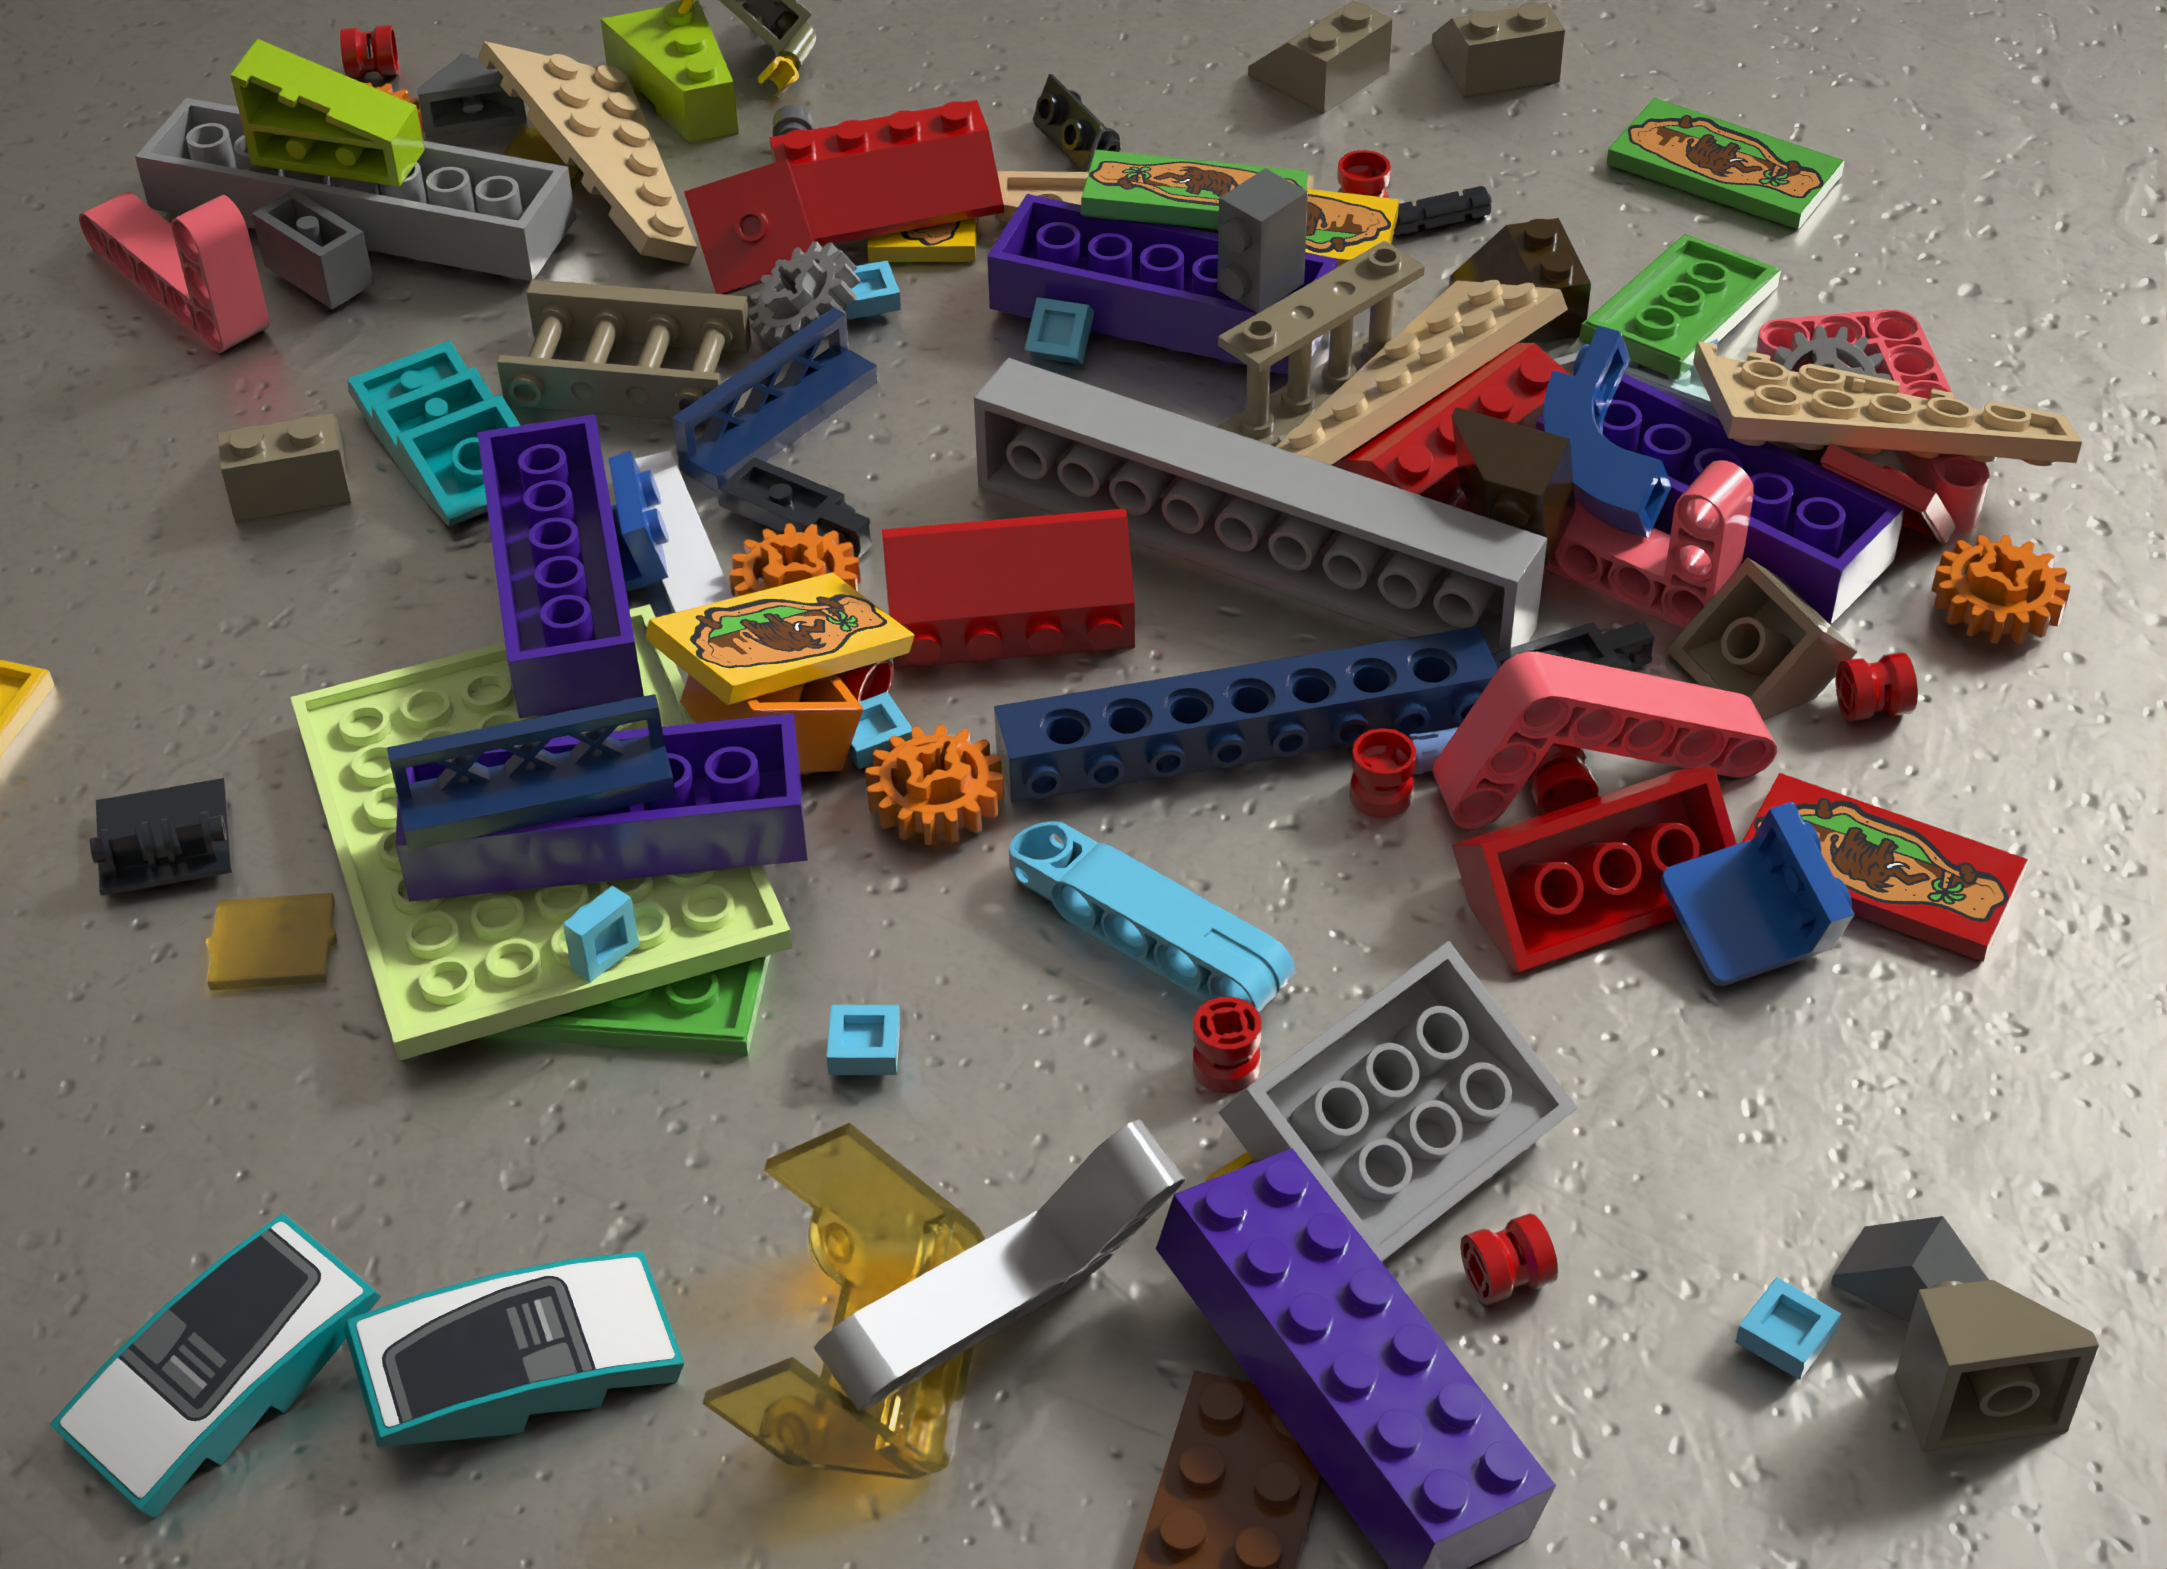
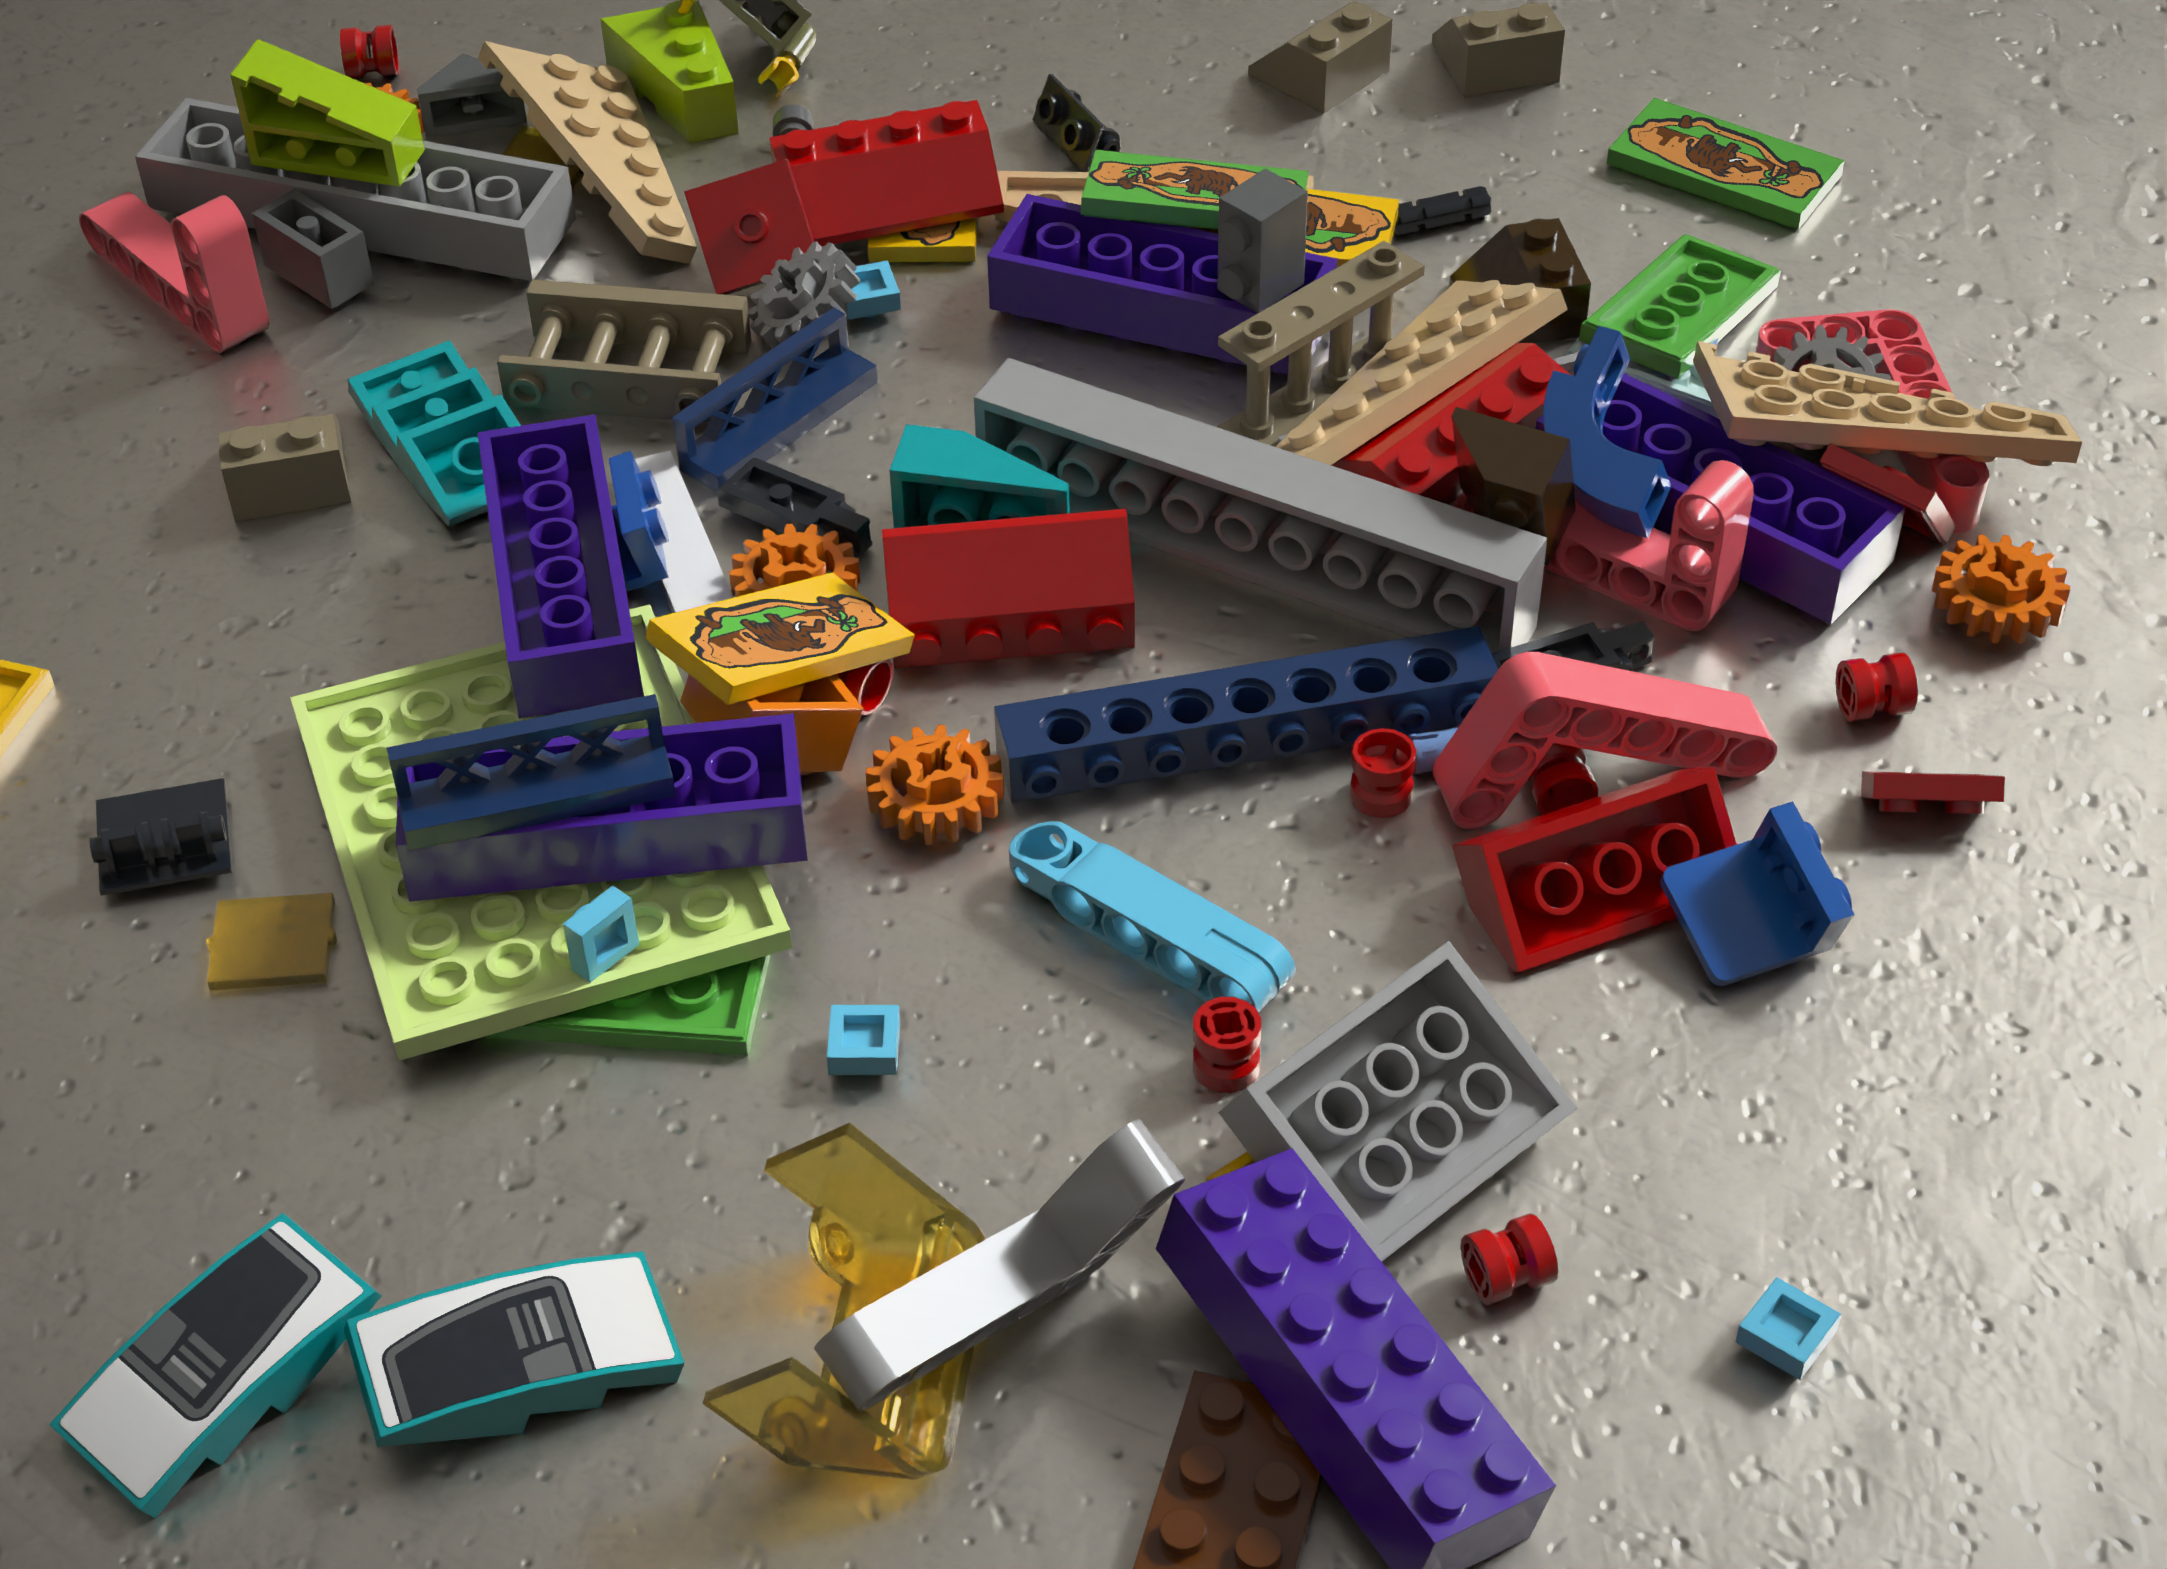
(877, 724): medium azure plate -> none
(961, 479): none -> teal slope
(1059, 330): medium azure plate -> none
(1364, 173): red wheel -> none
(1761, 643): dark tan slope -> none
(1900, 1258): dark grey slope -> none
(1905, 869): tile -> none
(1959, 791): none -> red plate
(1990, 1366): dark tan slope -> none

